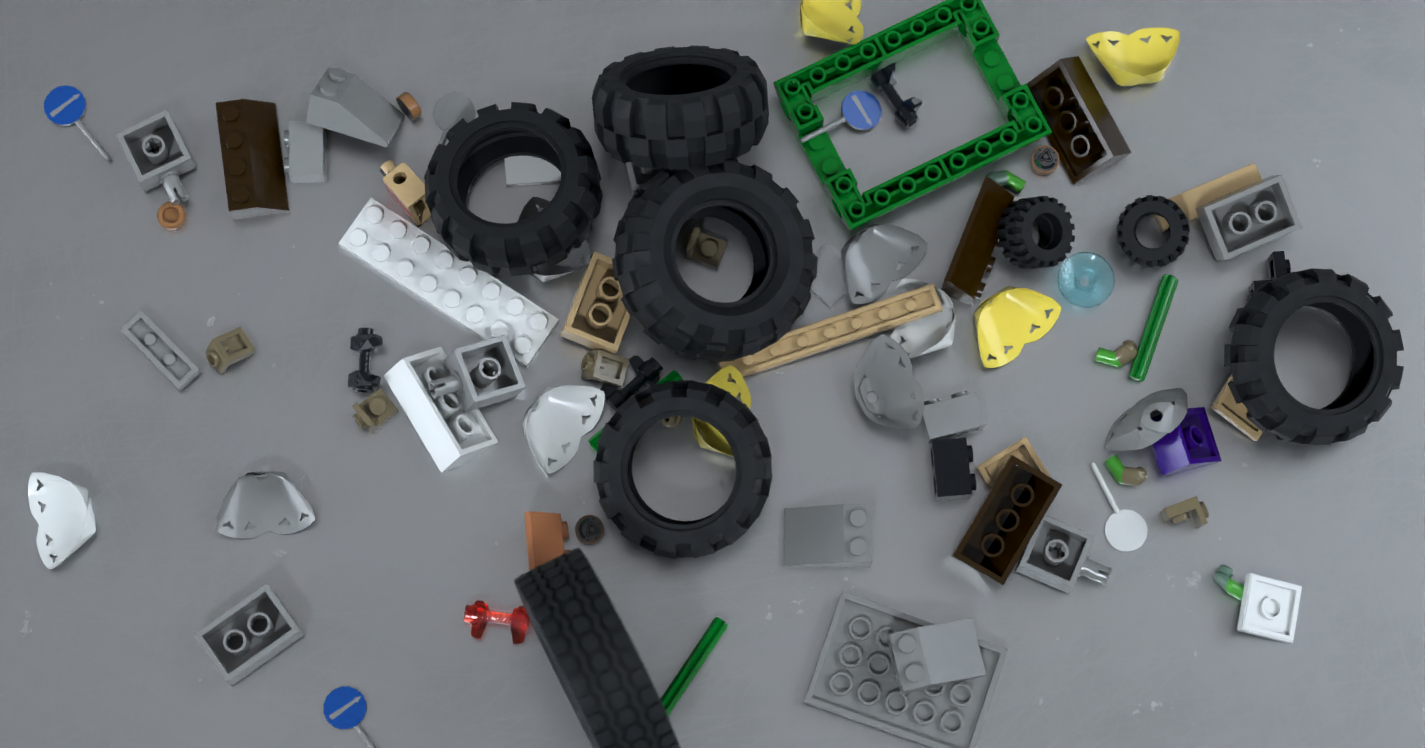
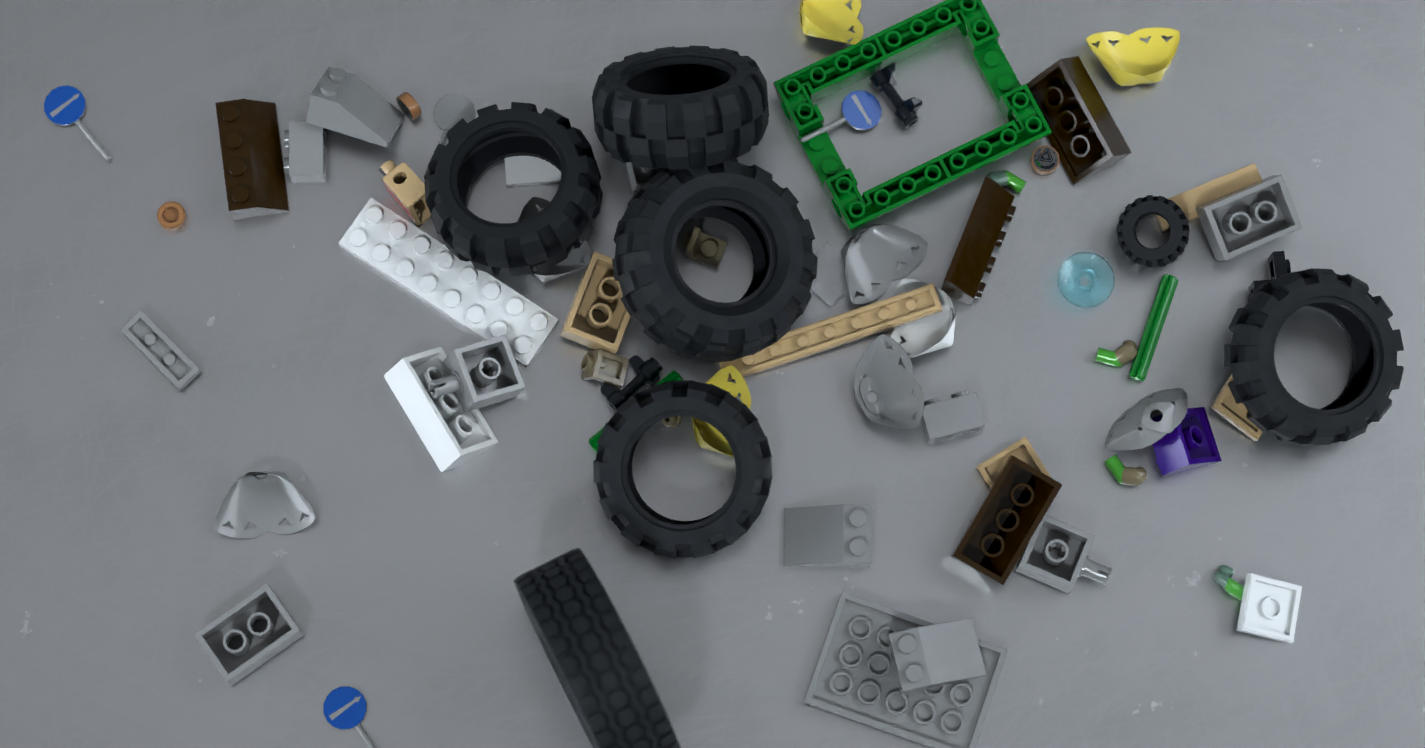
(66, 517): white piece -> none
(163, 166): light grey brick -> none
(229, 349): dark tan bracket -> none
(364, 342): black piece -> none
(374, 411): dark tan bracket -> none
(480, 615): clear red piece -> none
(544, 537): nougat slope -> none
(559, 422): white piece -> none
(589, 529): tile -> none
(693, 664): green axle -> none
(951, 469): black brick -> none
(1009, 322): light yellow piece -> none
(1053, 227): black tyre -> none
(1124, 528): white piece -> none
(1180, 512): dark tan bracket -> none

